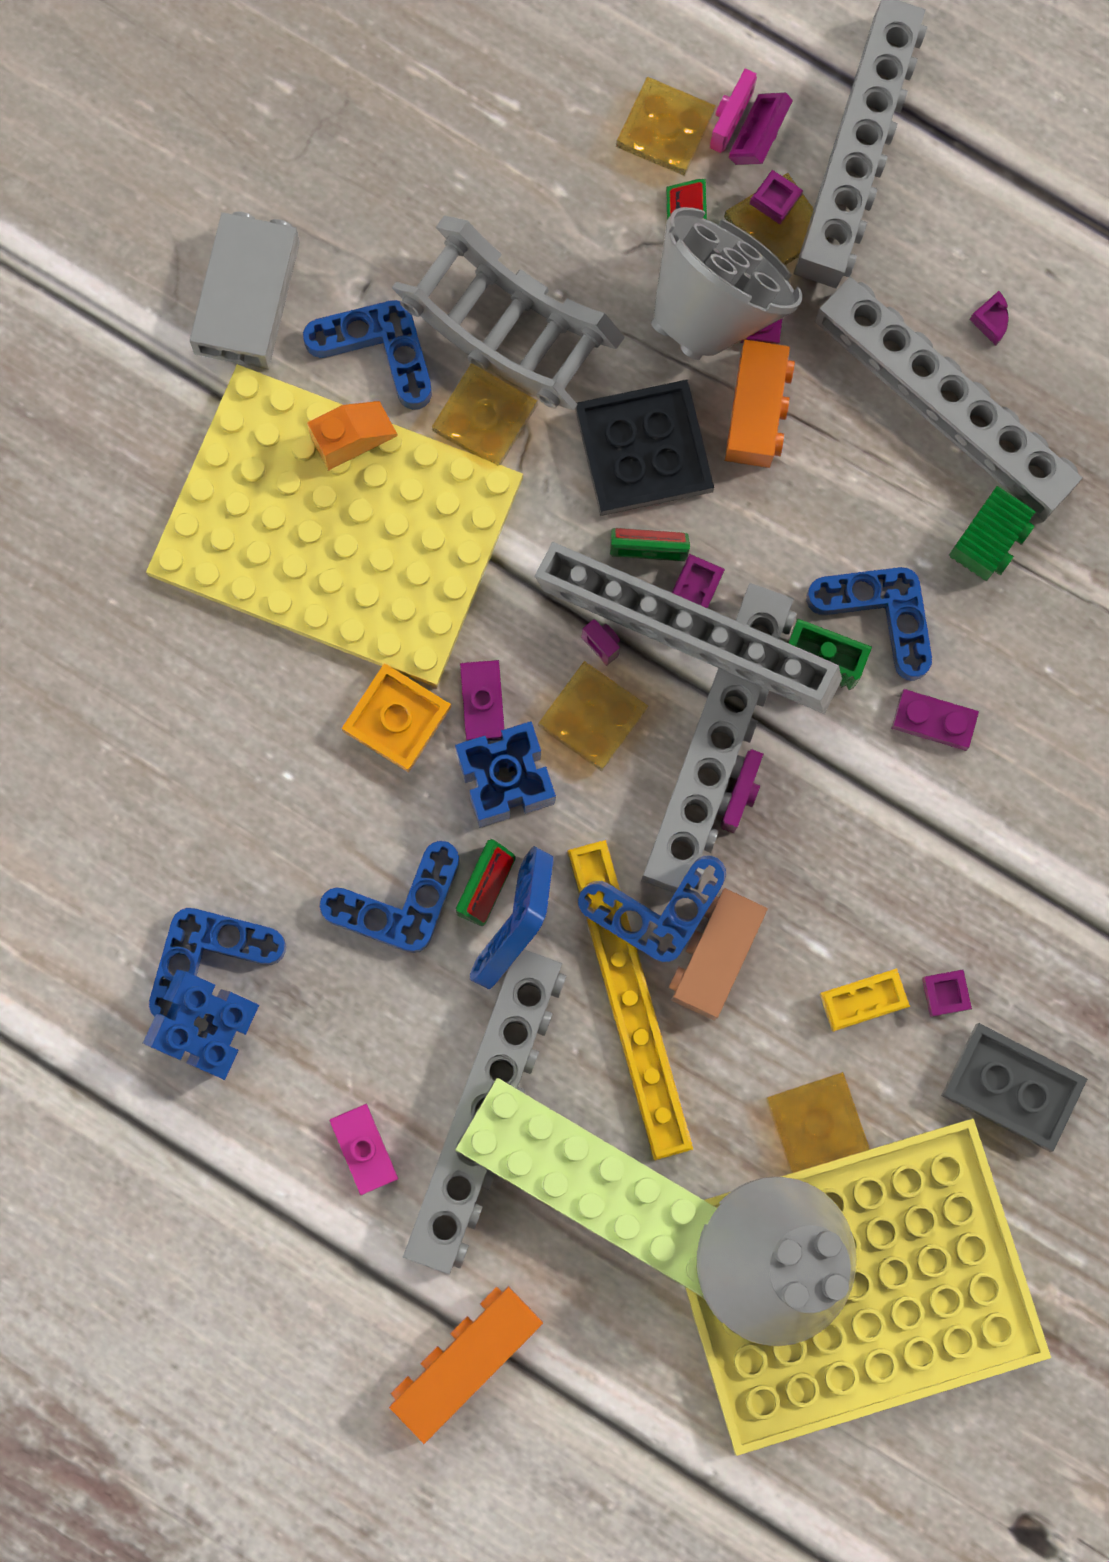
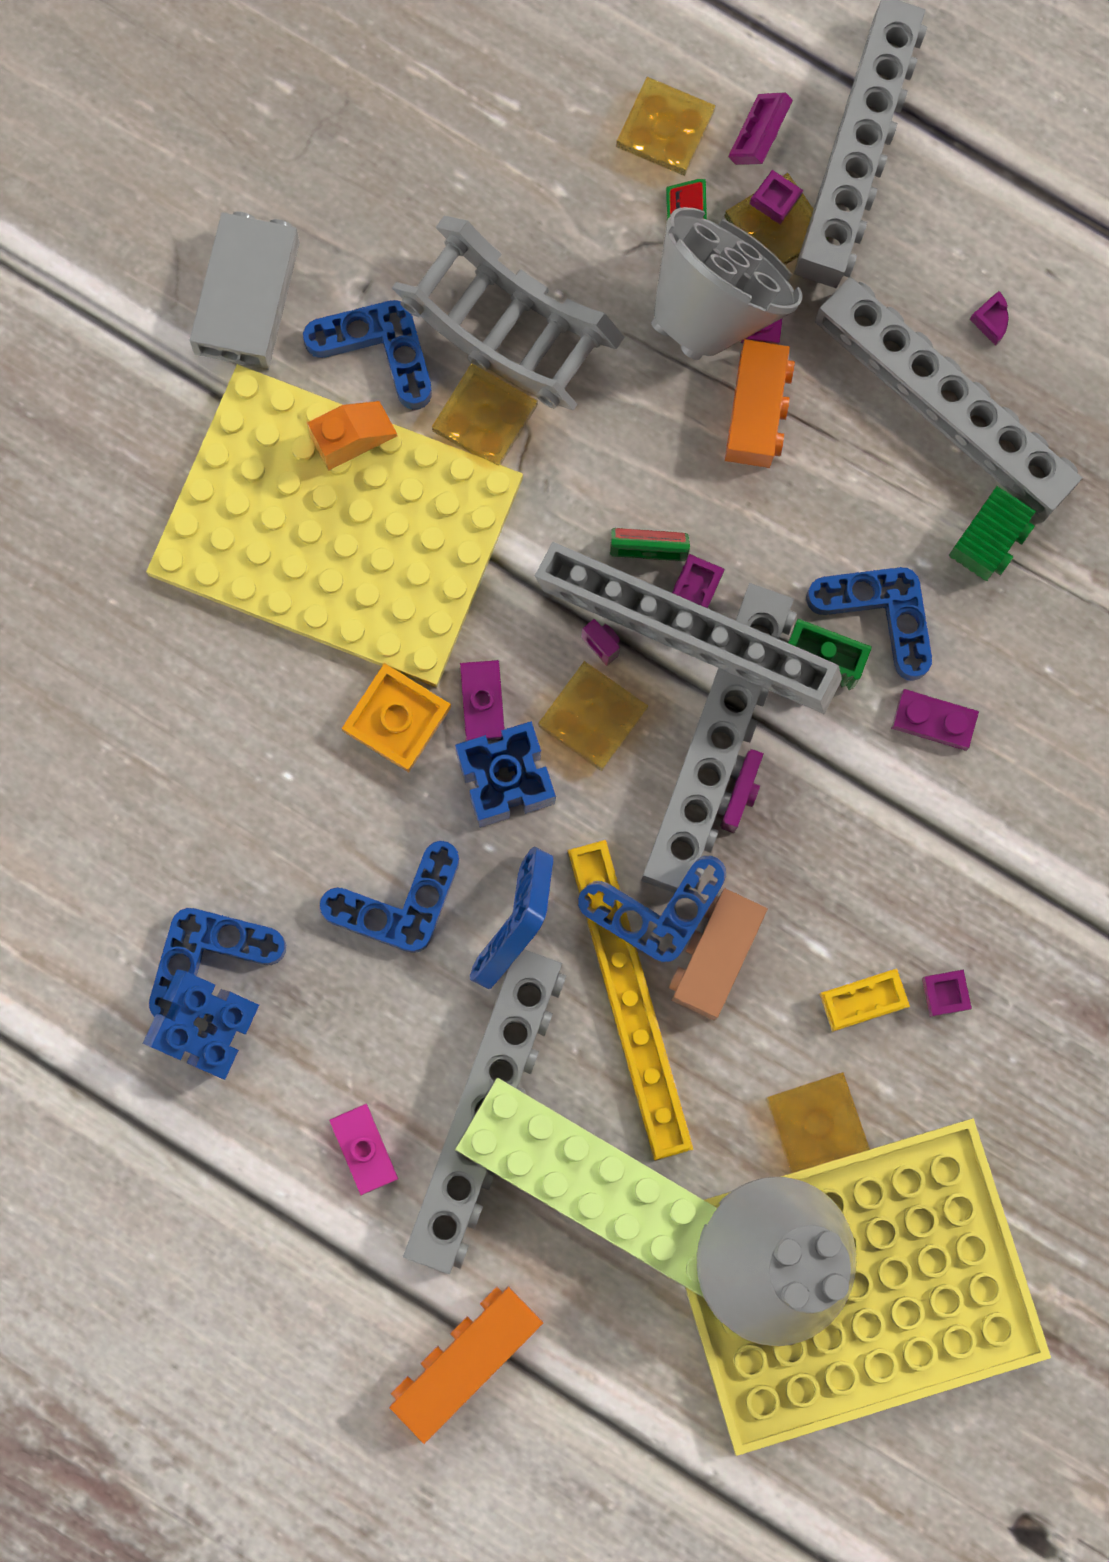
(485, 883): slope -> none
(644, 447): black plate -> none
(731, 110): dark pink plate -> none
(1014, 1087): dark grey plate -> none

